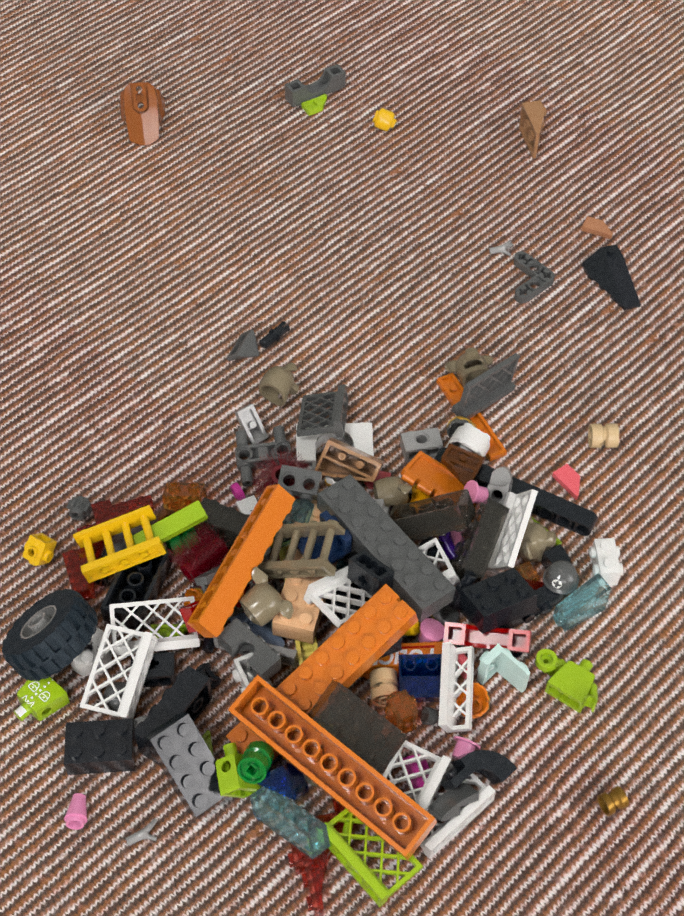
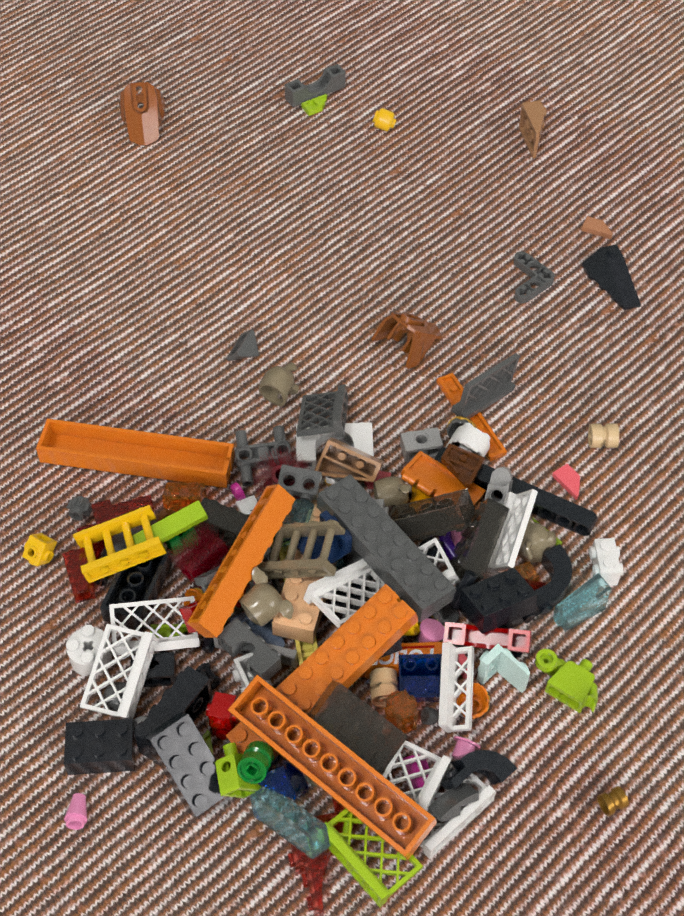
(40, 699): lime torso -> none
(50, 635): black wheel -> none
(136, 453): none -> orange piece
(142, 834): light grey bar -> none
(219, 717): none -> red brick
(251, 424): light grey slope -> none
(274, 335): black axle -> none
(369, 572): black brick -> none
(419, 335): none -> dark orange piece
(469, 365): dark tan piece -> none
(476, 492): bright pink piece -> none
(501, 249): light grey bar -> none
(561, 578): dark grey helmet -> none

